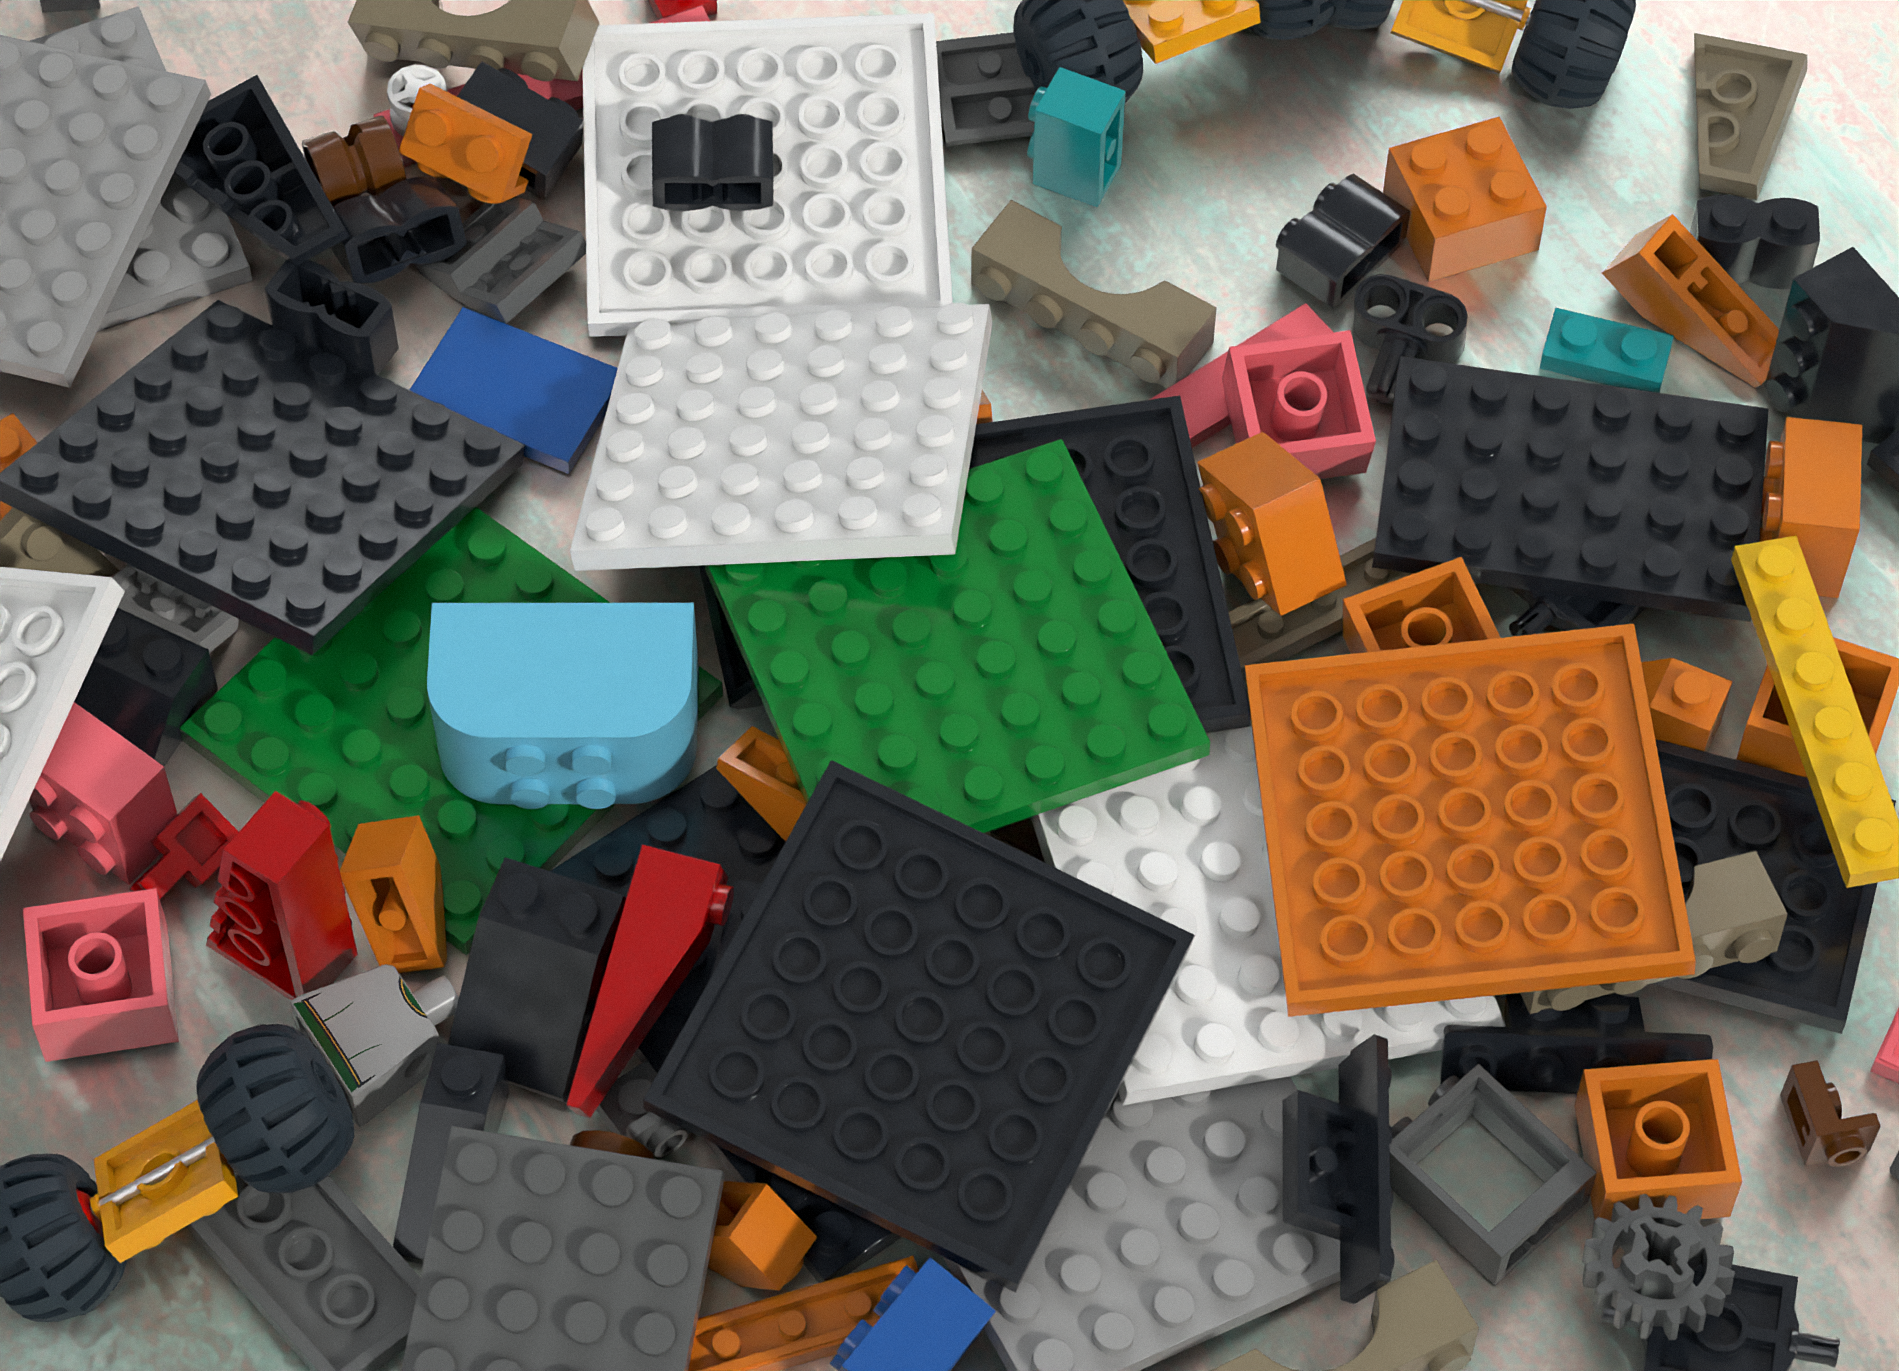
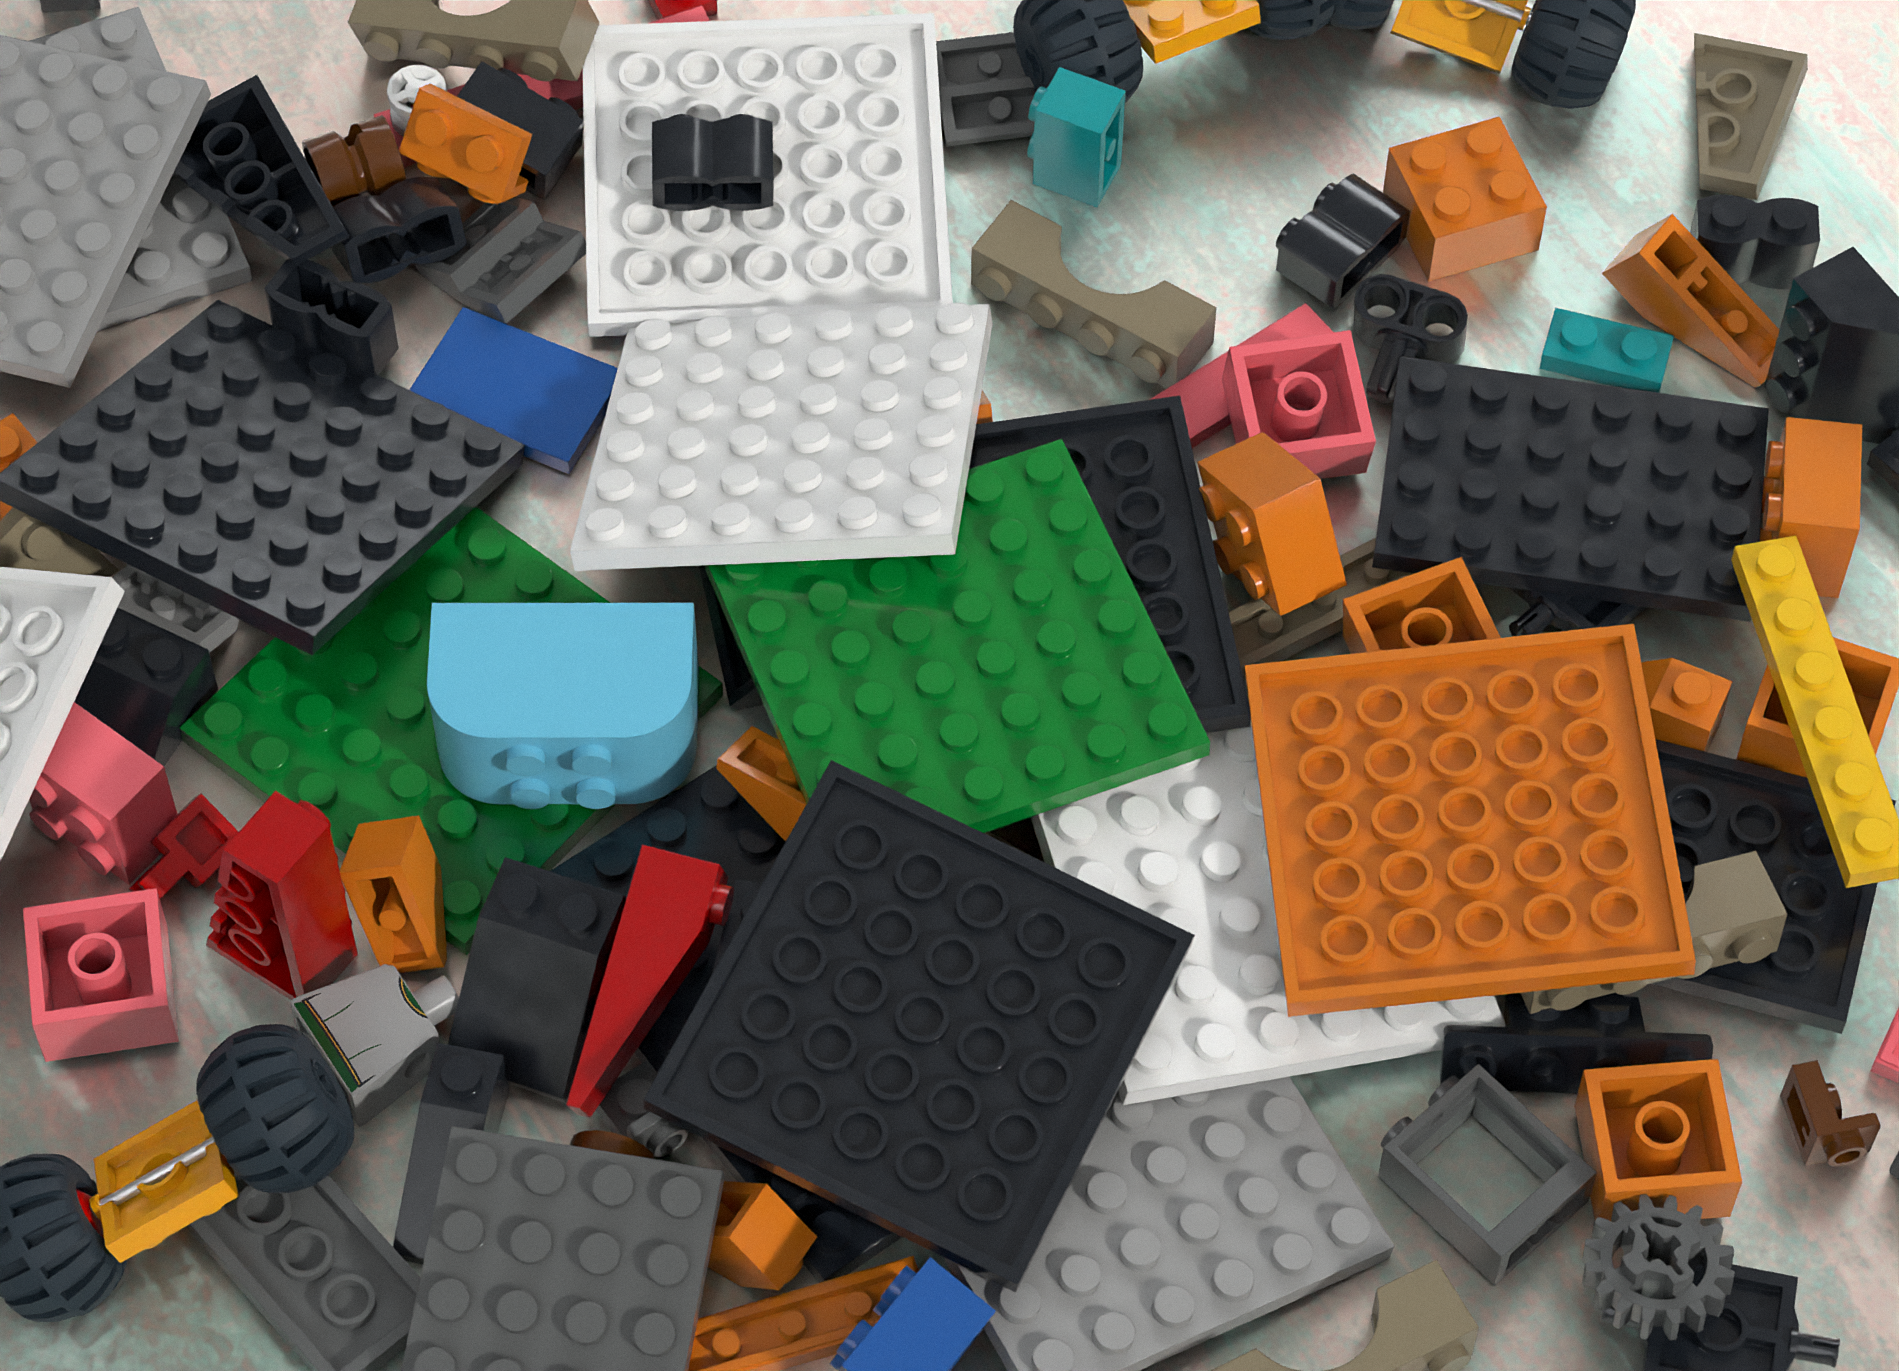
(1341, 1168): black bracket -> none

